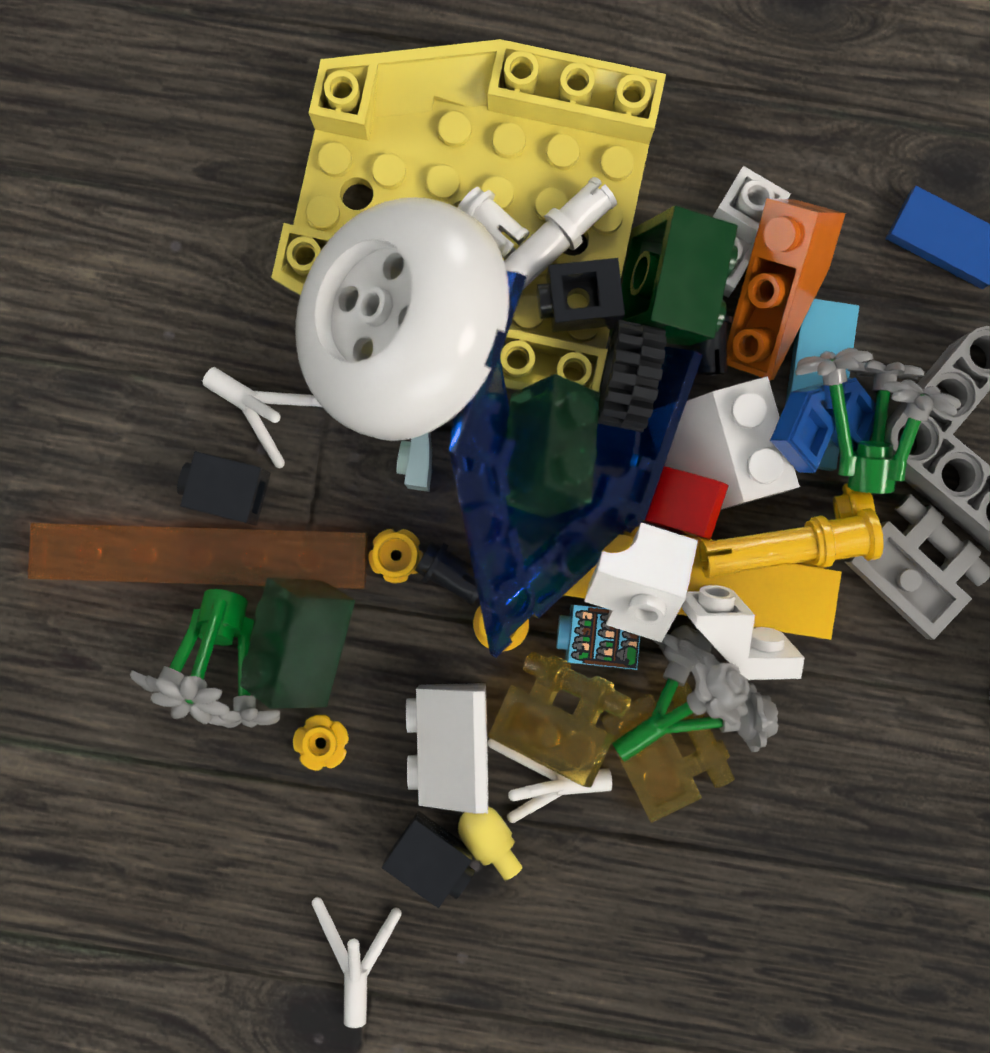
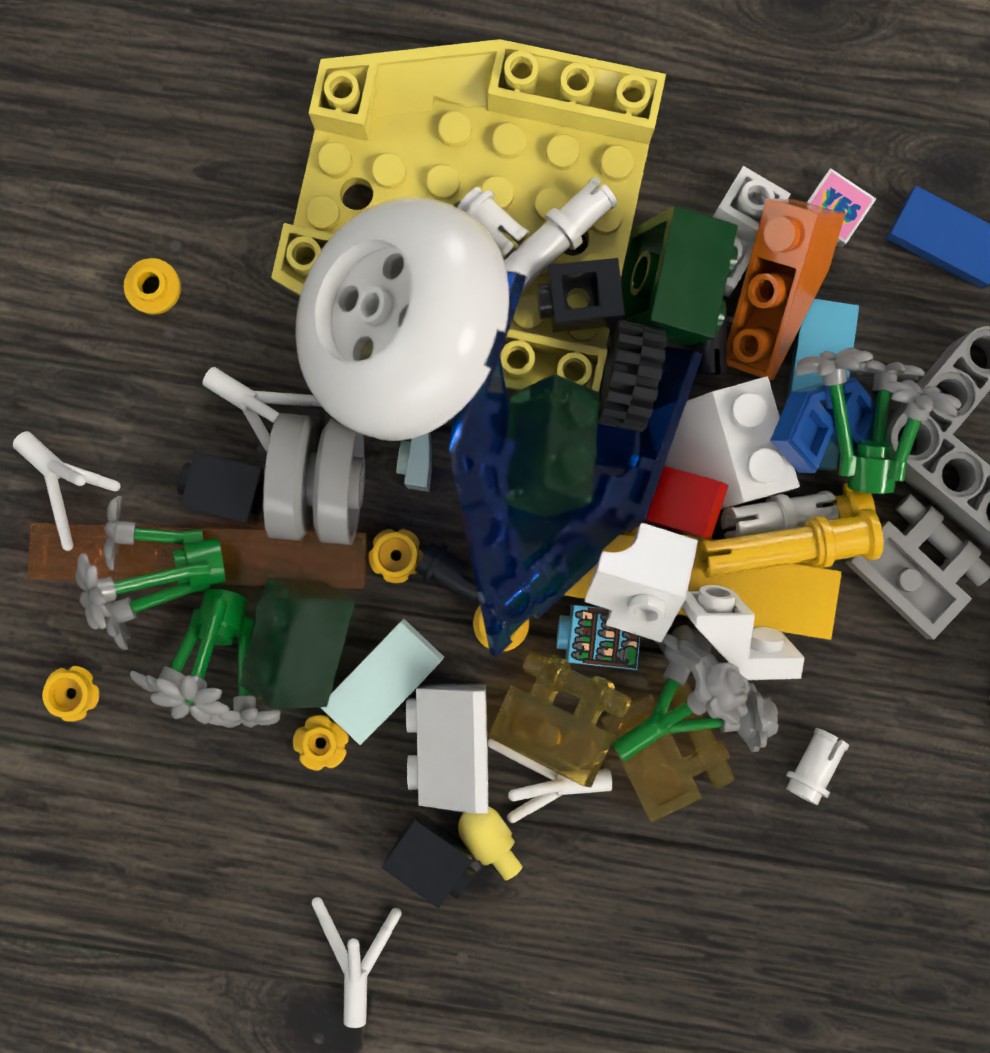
(53, 469): none -> white plant
(56, 697): none -> yellow plate
(163, 298): none -> yellow plate
(194, 570): none -> plant
(313, 480): none -> light grey wheel
(382, 681): none -> light aqua slope
(777, 514): none -> white pin
(817, 766): none -> white pin
(843, 196): none -> tile

